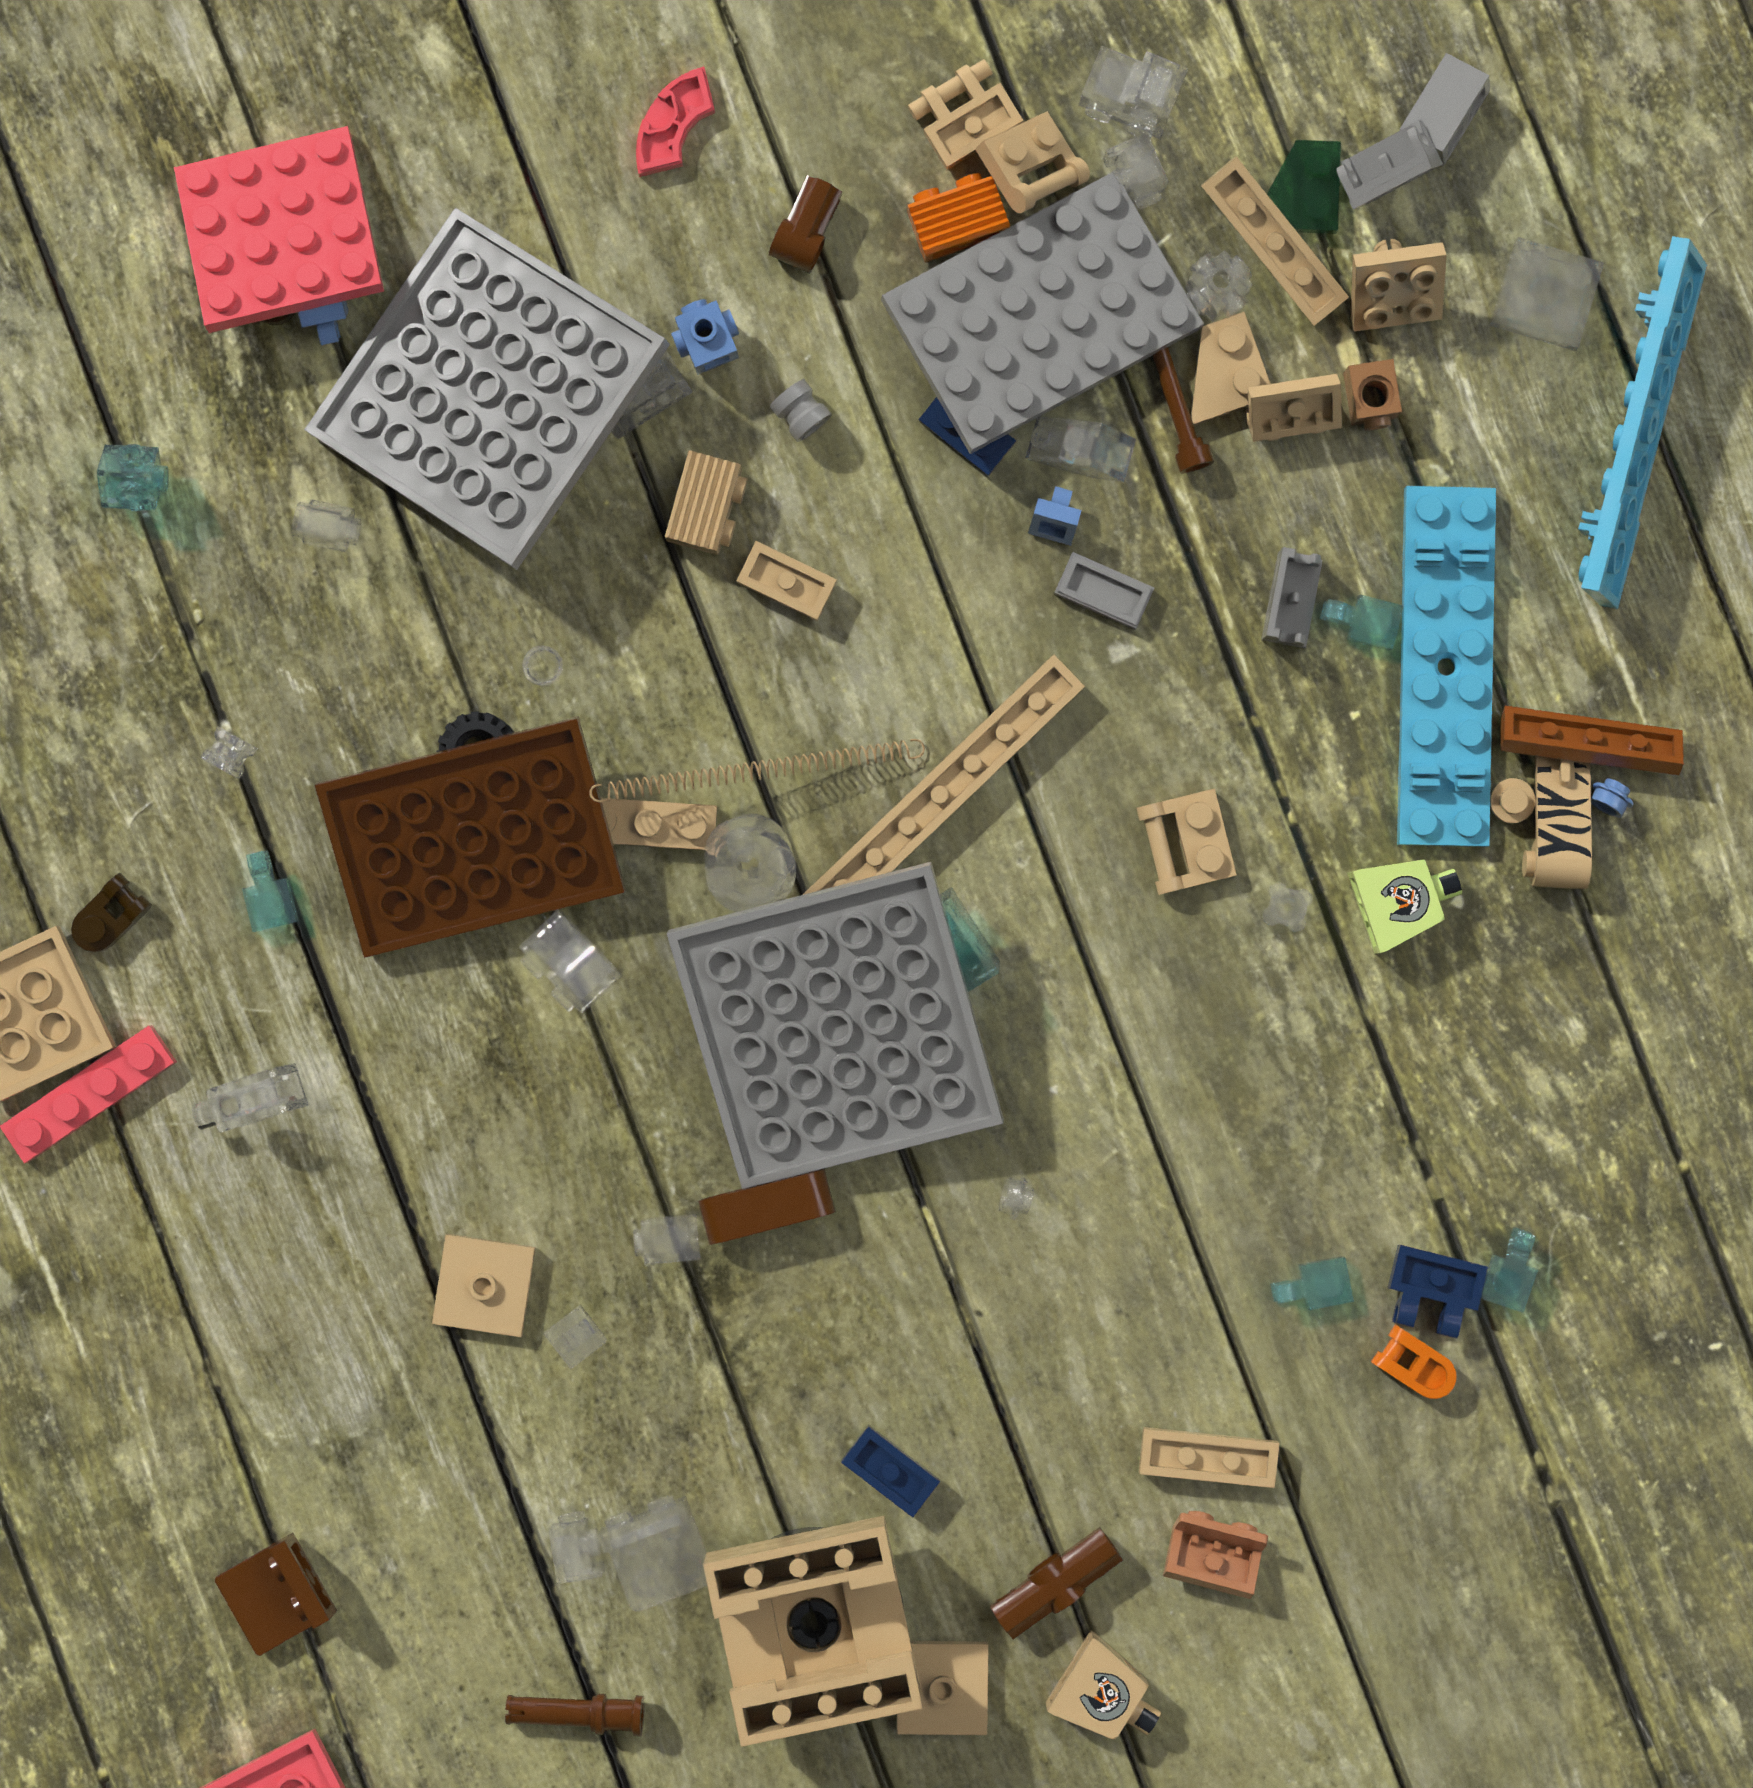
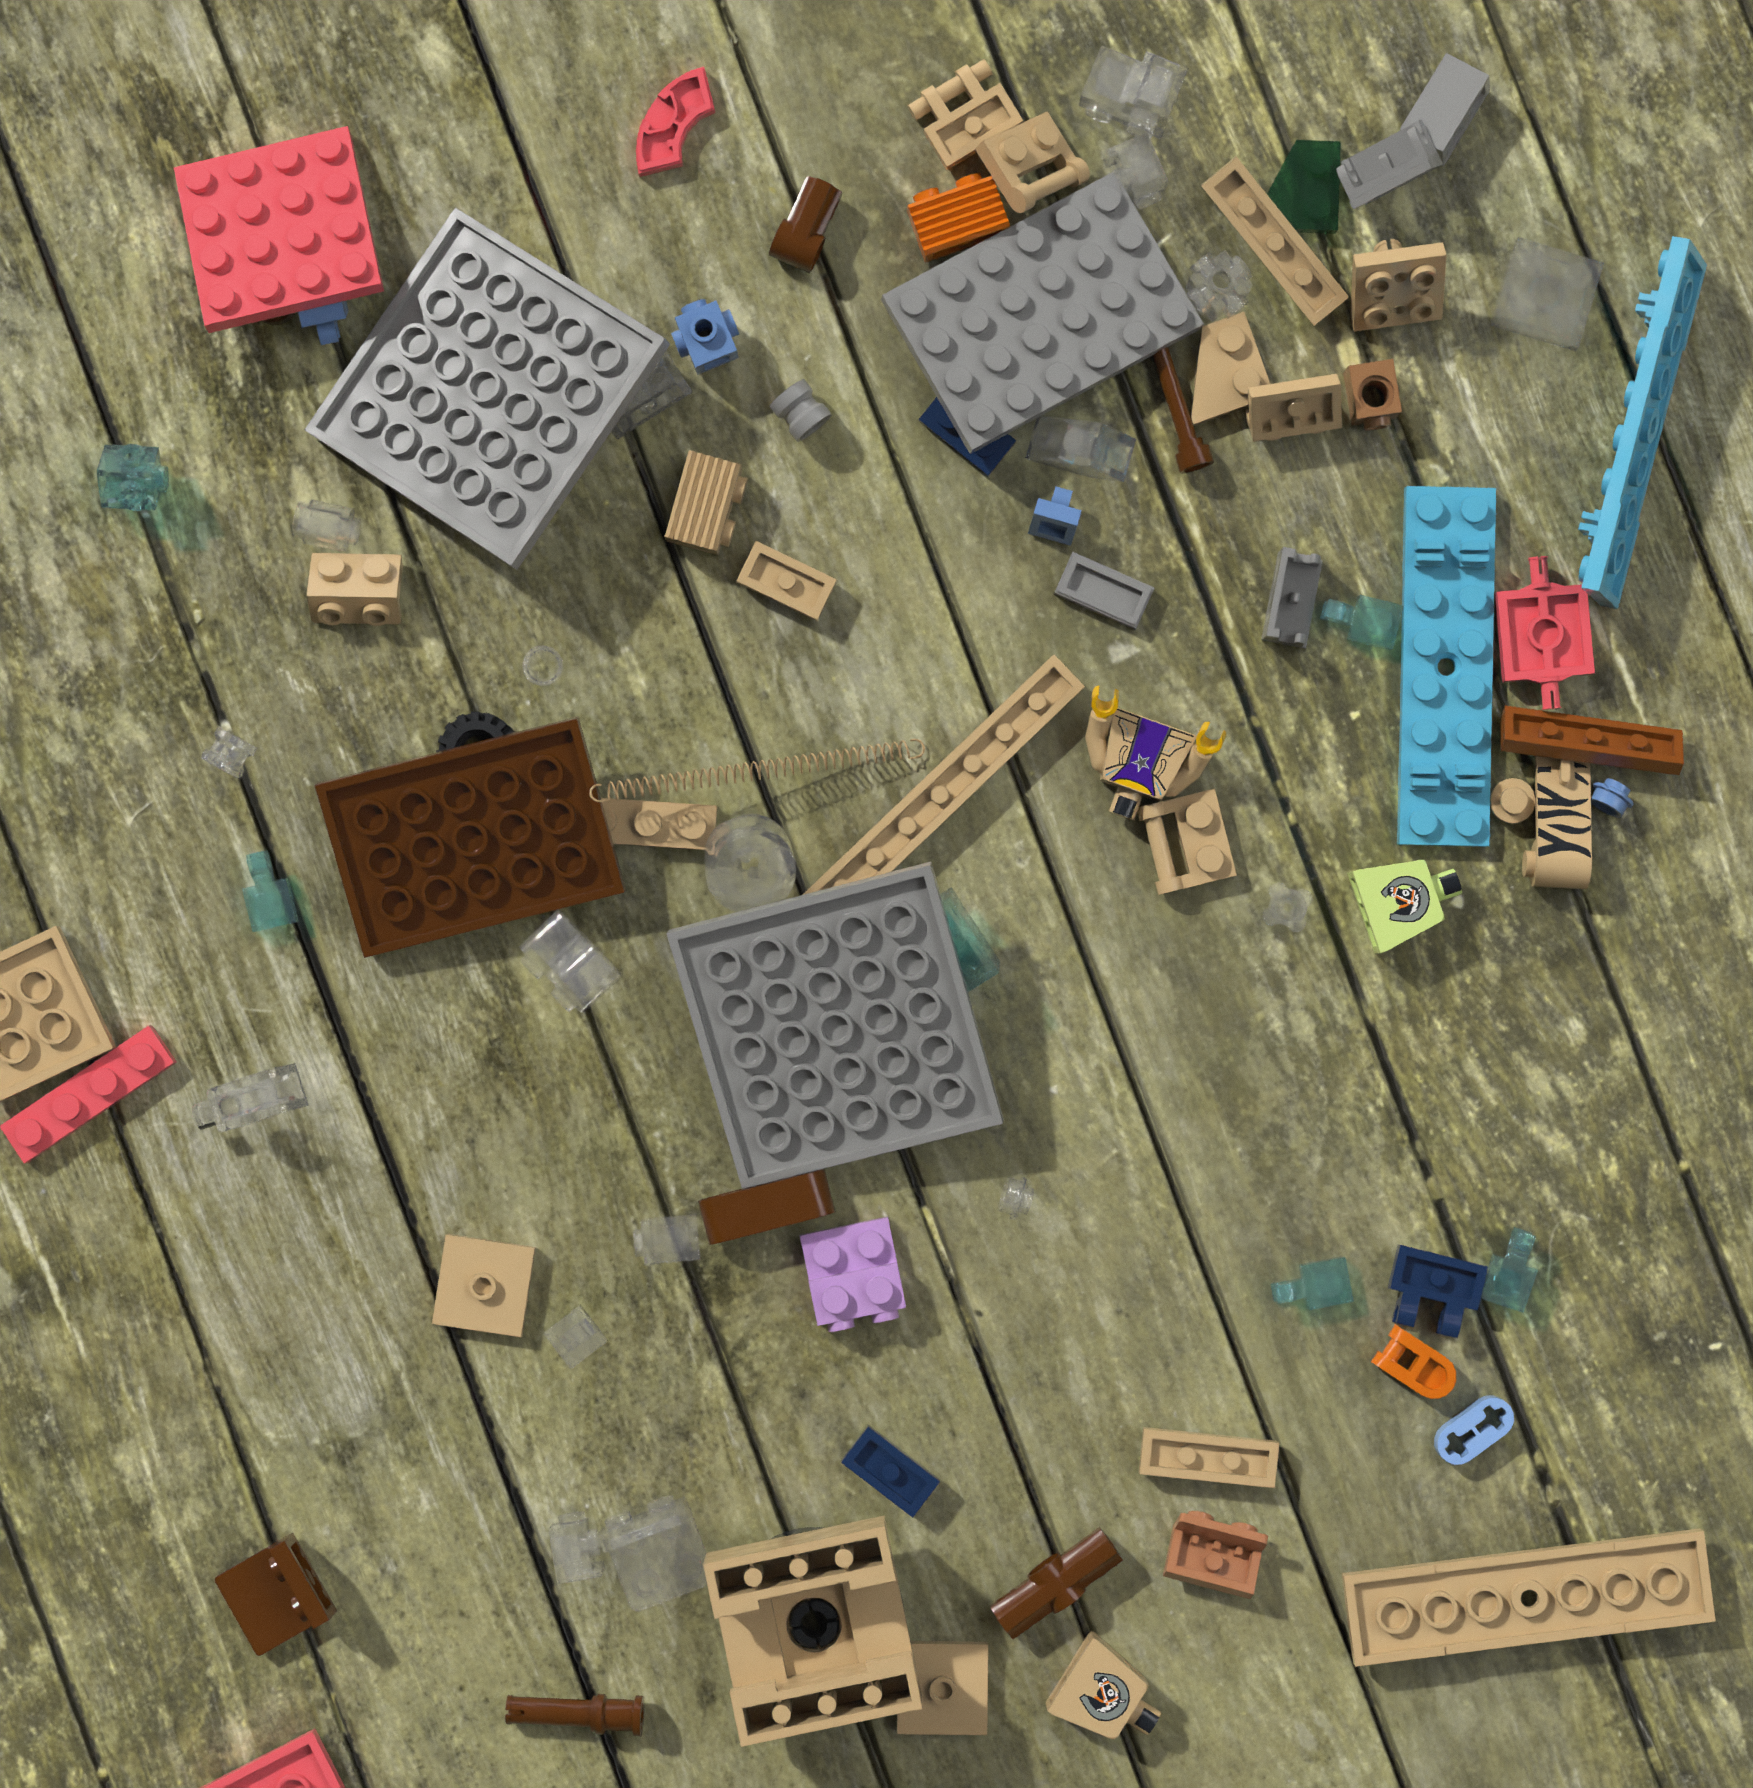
(97, 927): dark brown plate -> none
(355, 588): none -> tan bracket
(853, 1273): none -> lavender plate
(1143, 755): none -> torso
(1478, 1602): none -> tan piece
(1481, 1438): none -> light blue beam
(1544, 633): none -> coral plate

